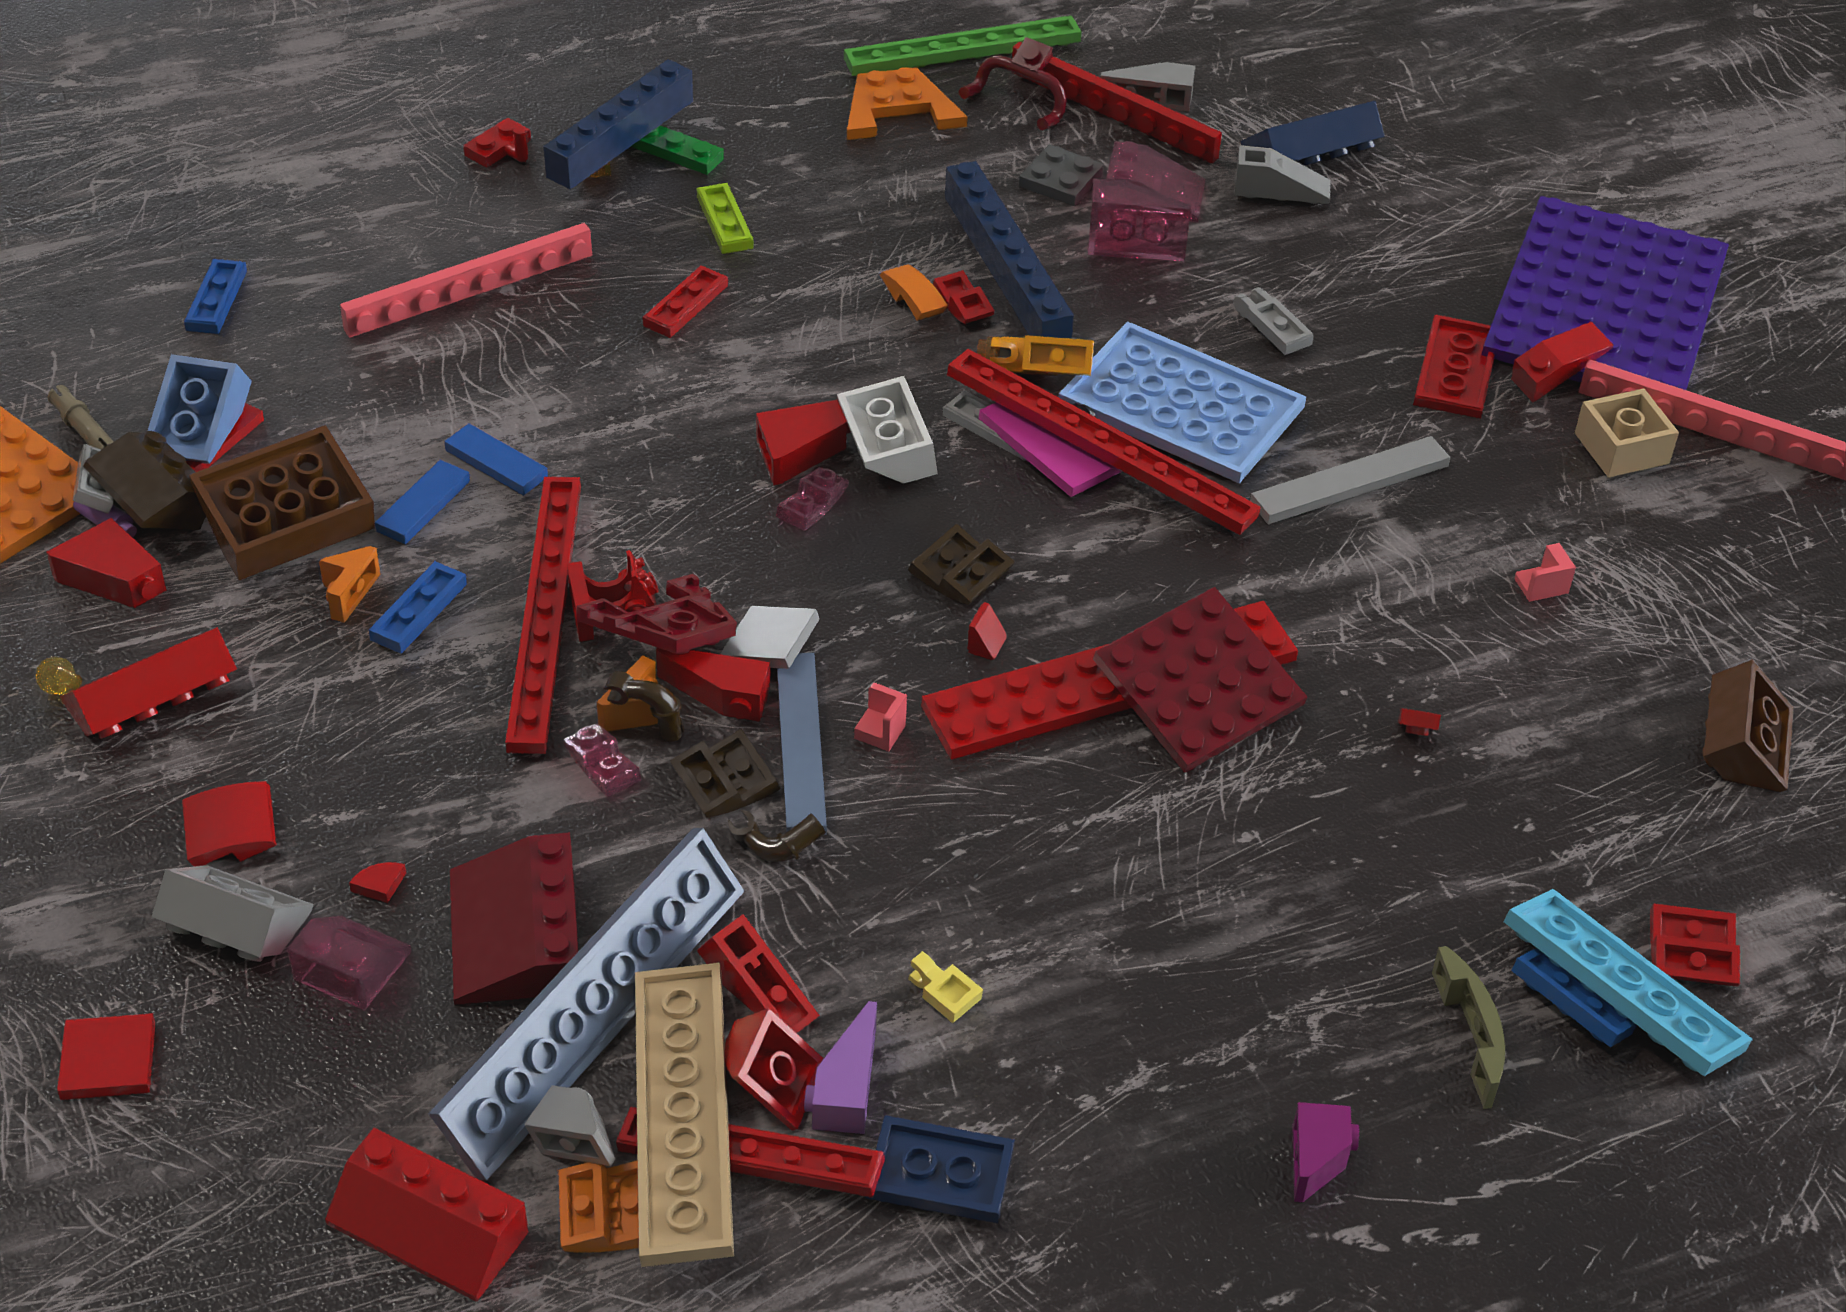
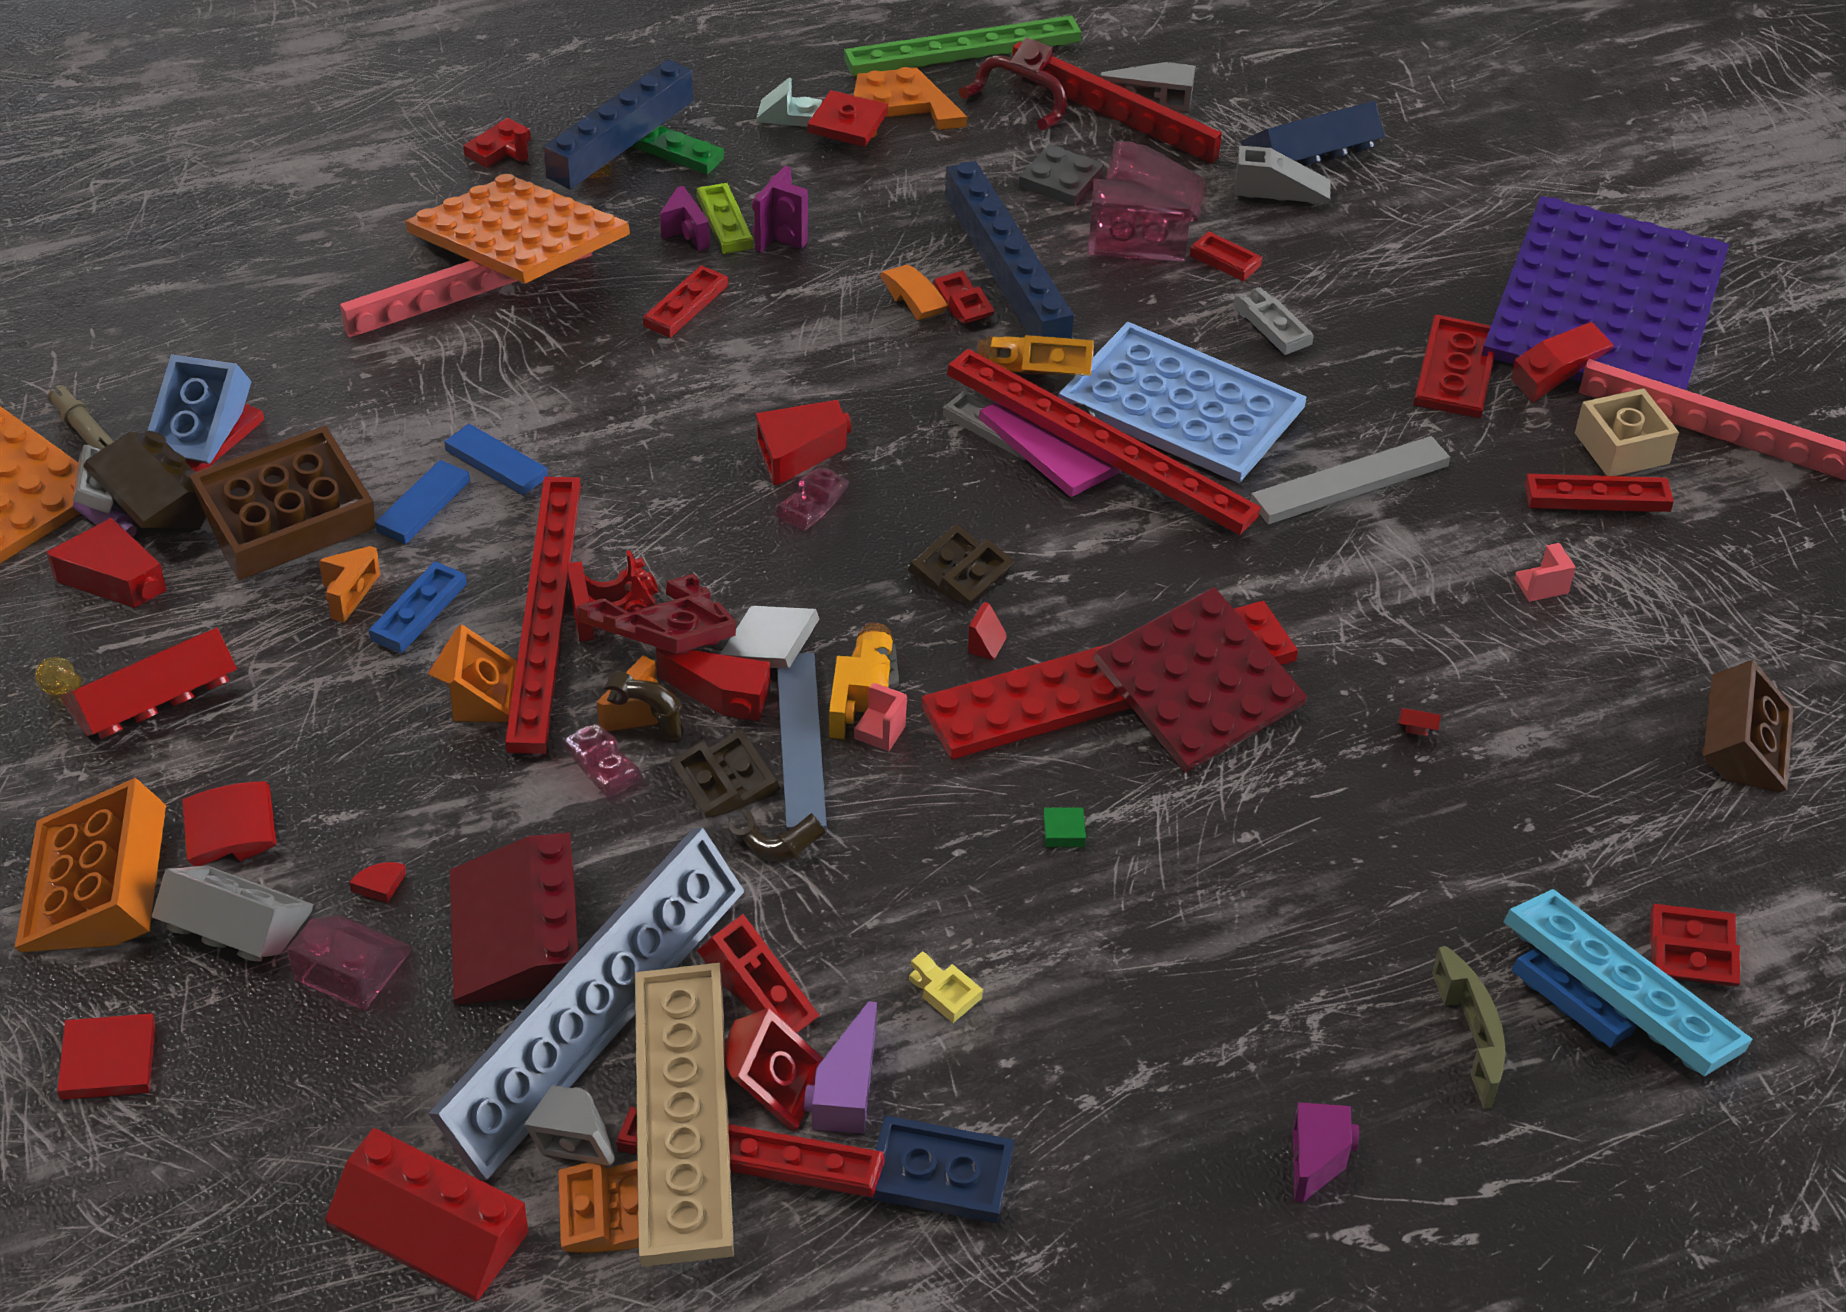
(93, 871): none -> orange slope
(215, 296): blue tile -> none
(477, 677): none -> orange slope
(517, 227): none -> orange plate
(684, 217): none -> magenta slope
(781, 212): none -> magenta bracket
(783, 109): none -> light aqua slope
(847, 118): none -> red plate
(871, 662): none -> light orange plate
(889, 430): white slope -> none
(1064, 827): none -> green tile
(1225, 256): none -> red tile
(1598, 492): none -> red plate

